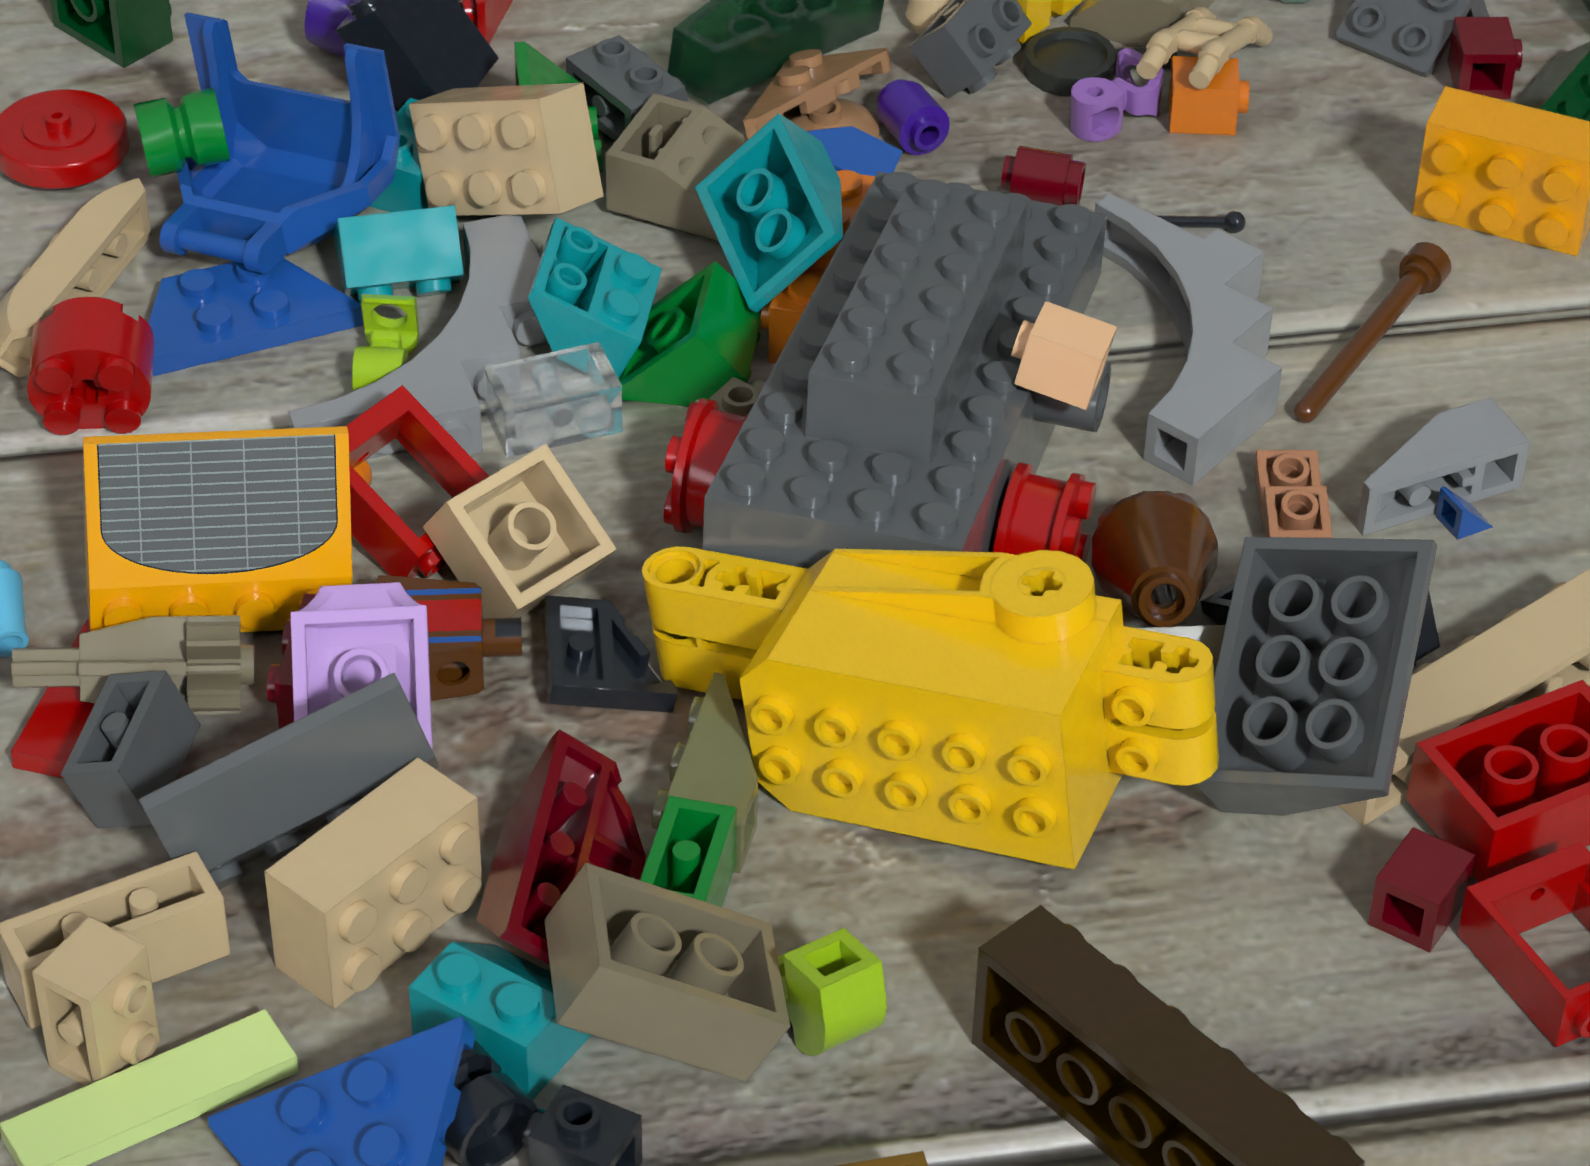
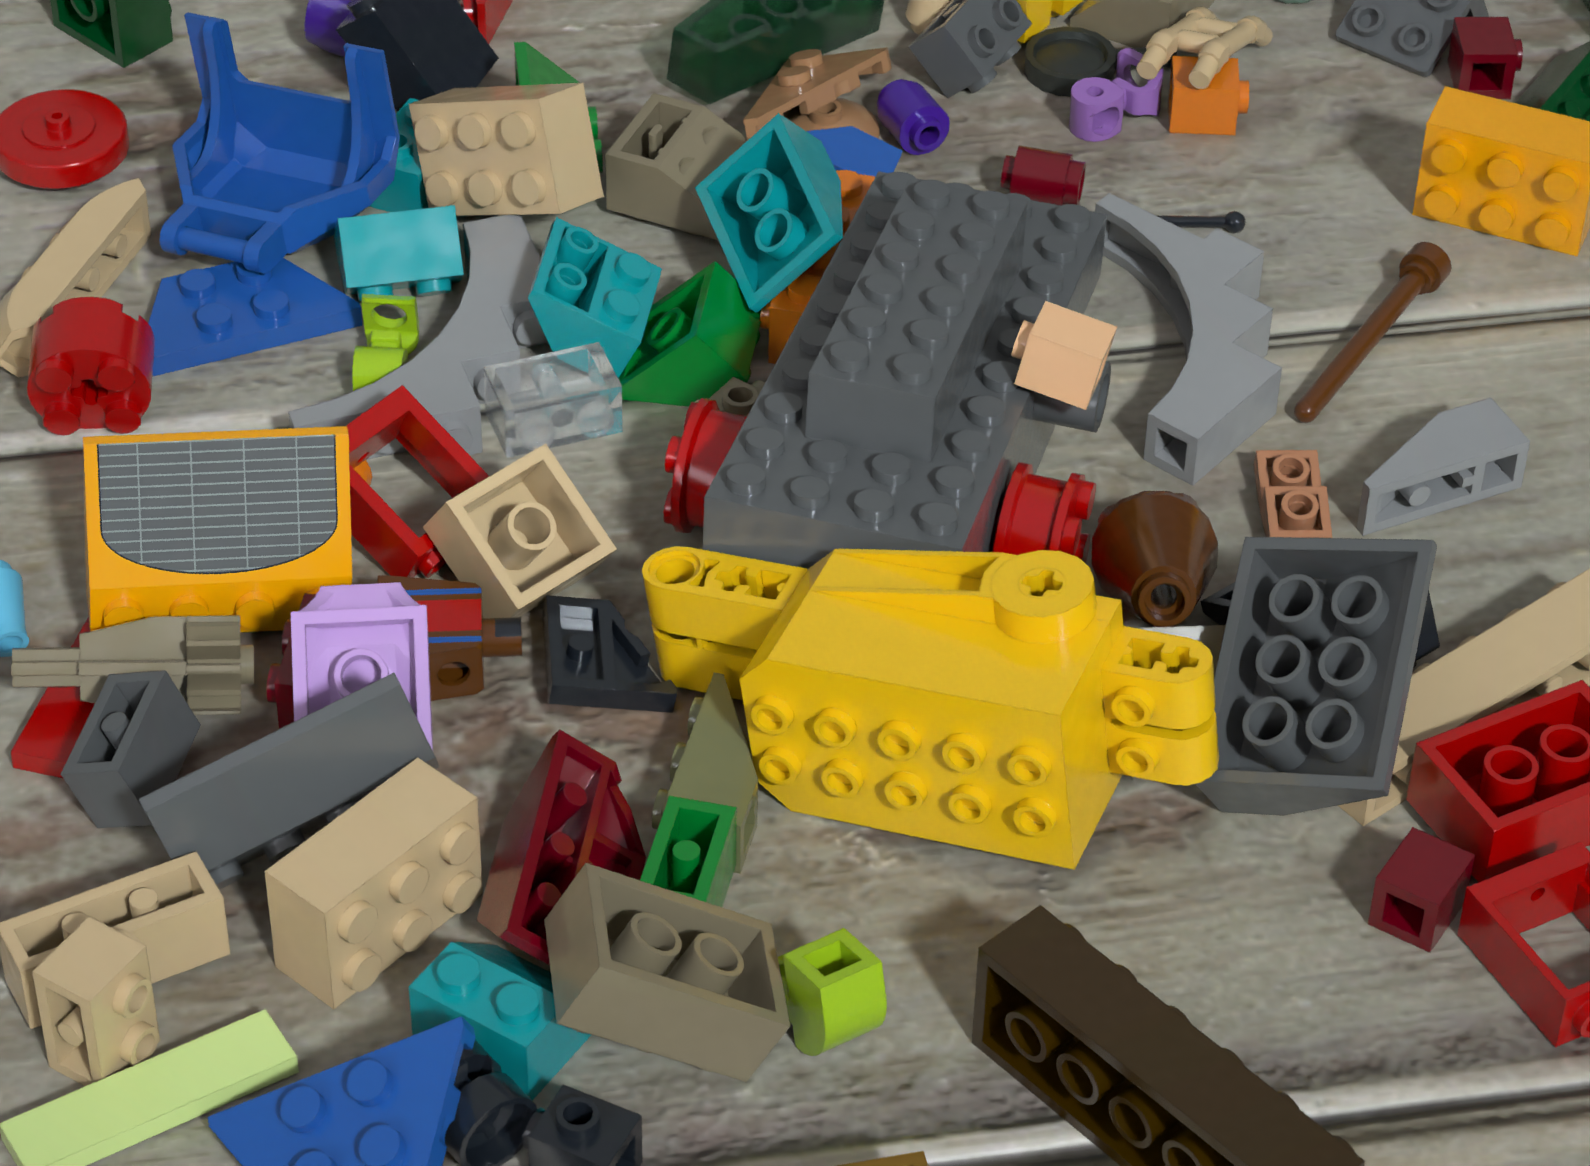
(182, 132): green wheel -> none
(620, 82): dark grey brick -> none
(1459, 515): blue piece -> none

